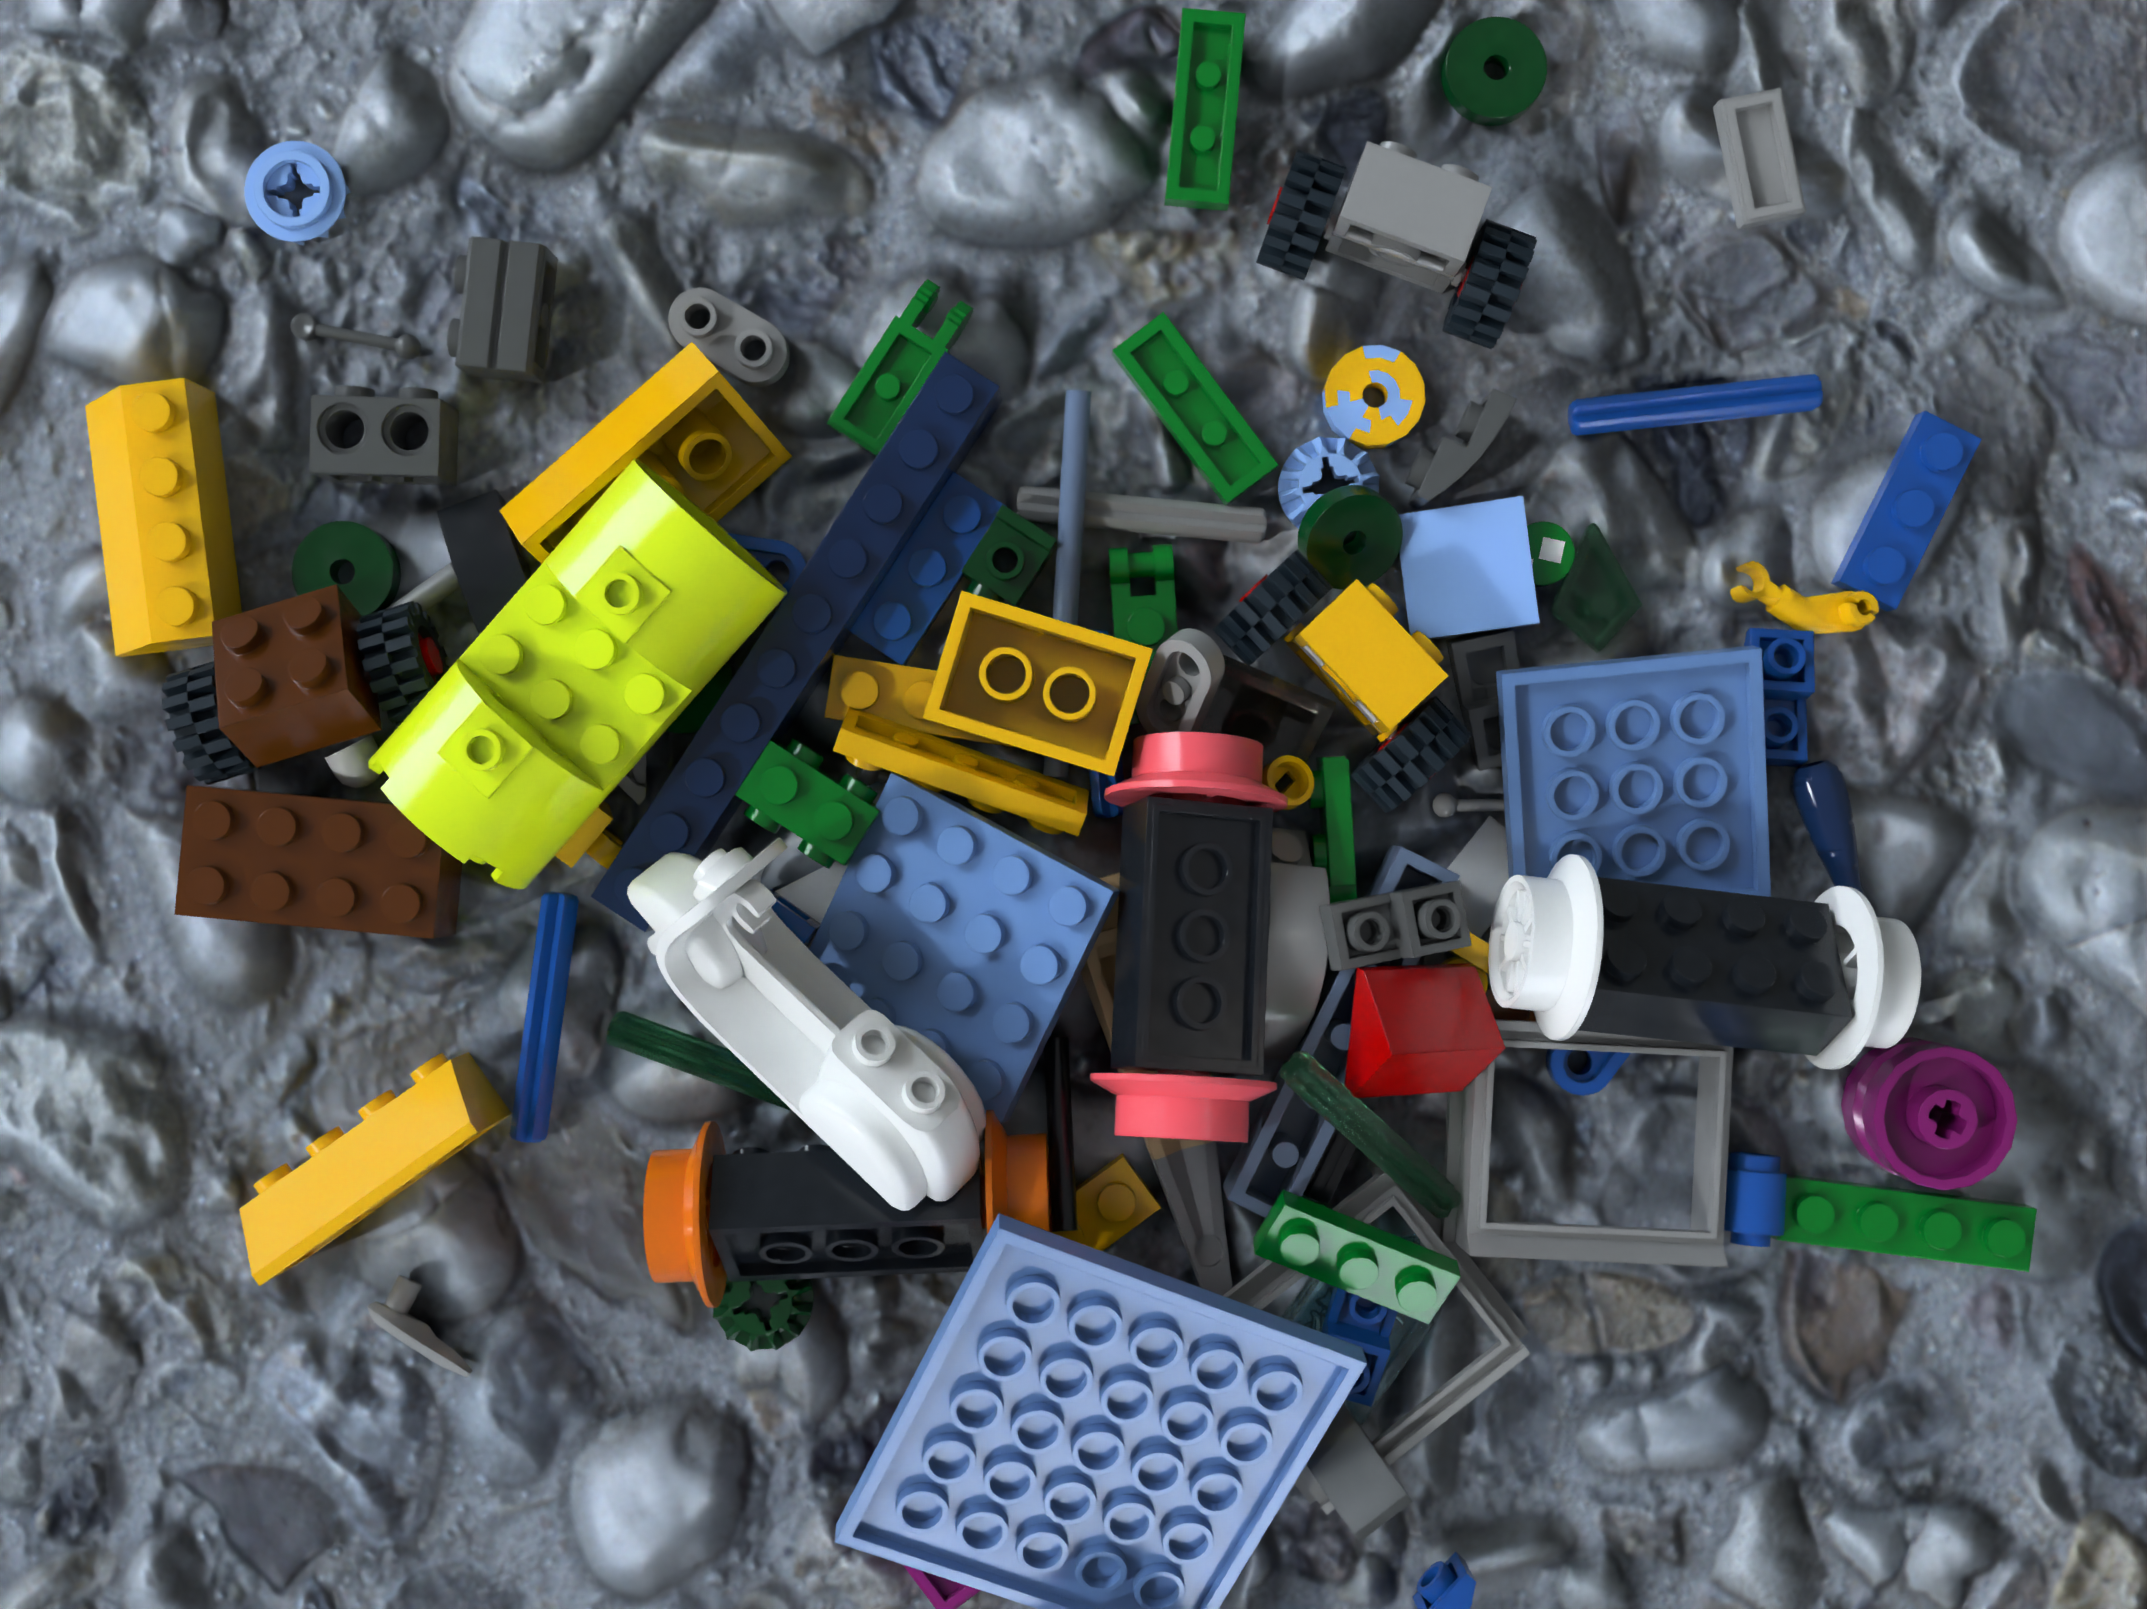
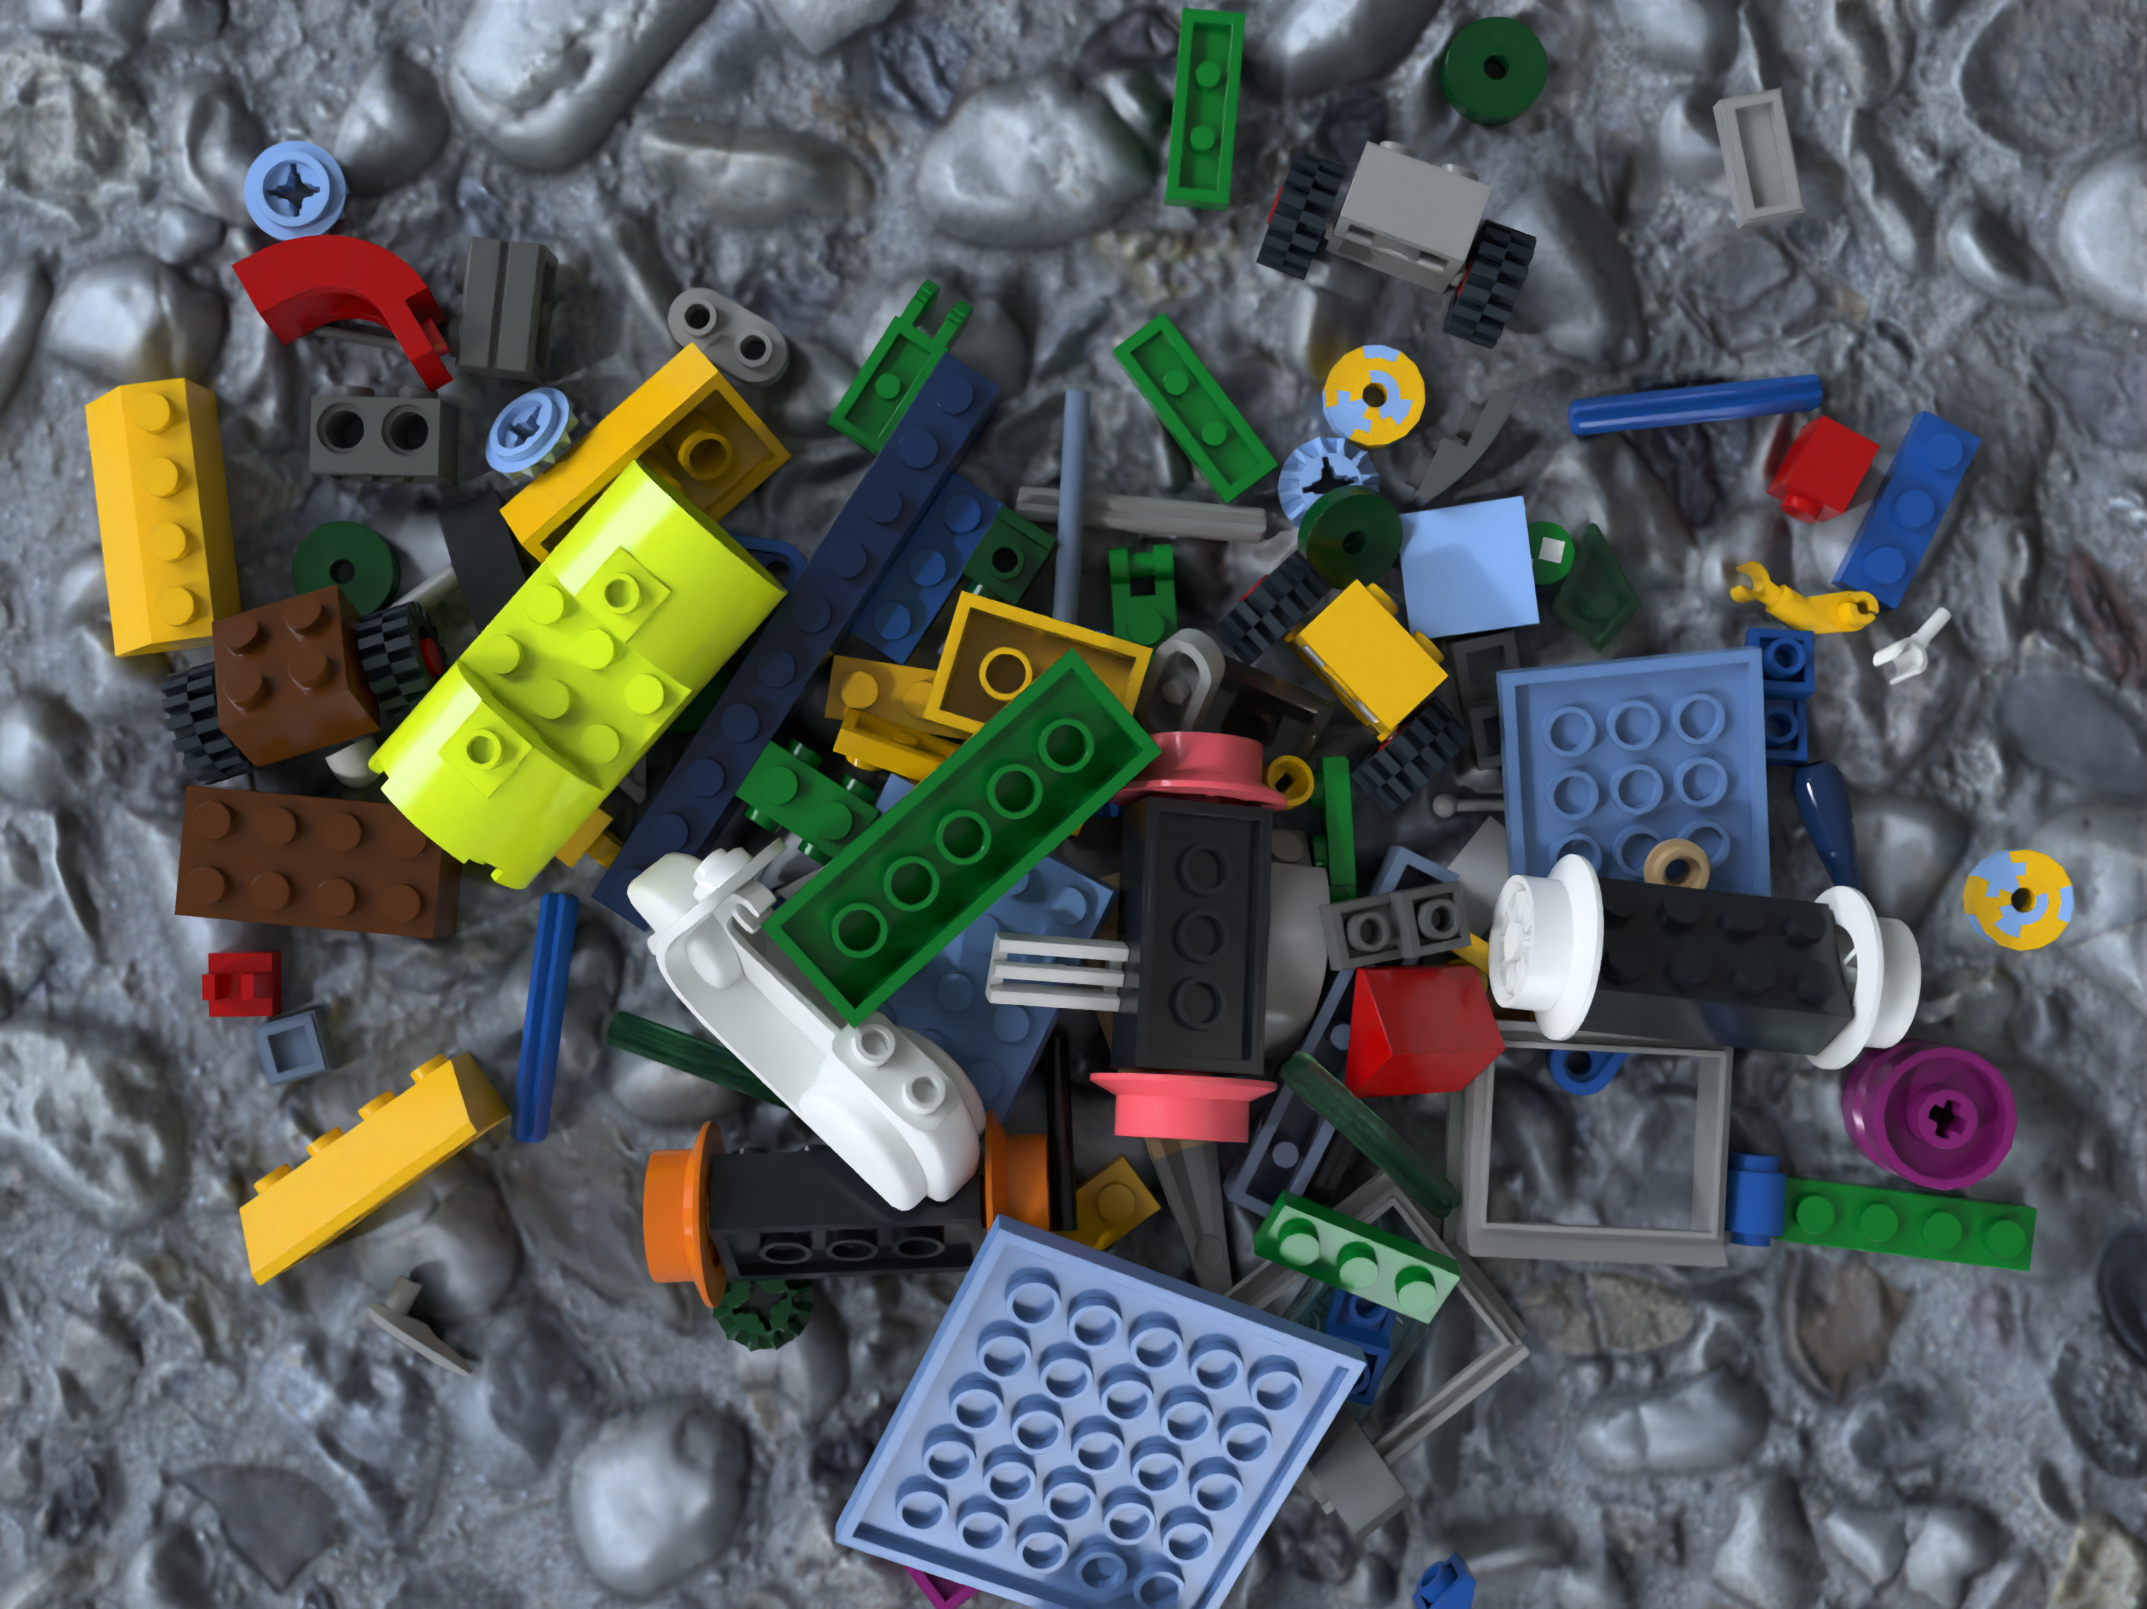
(243, 984): none -> red tile
(295, 1047): none -> sand blue tile
(340, 278): none -> red arch
(542, 418): none -> light blue gear
(961, 838): none -> green arch
(1056, 996): none -> white tile
(1696, 863): none -> tan plate
(1822, 470): none -> red brick
(1910, 652): none -> white hand
(2046, 905): none -> yellow piece

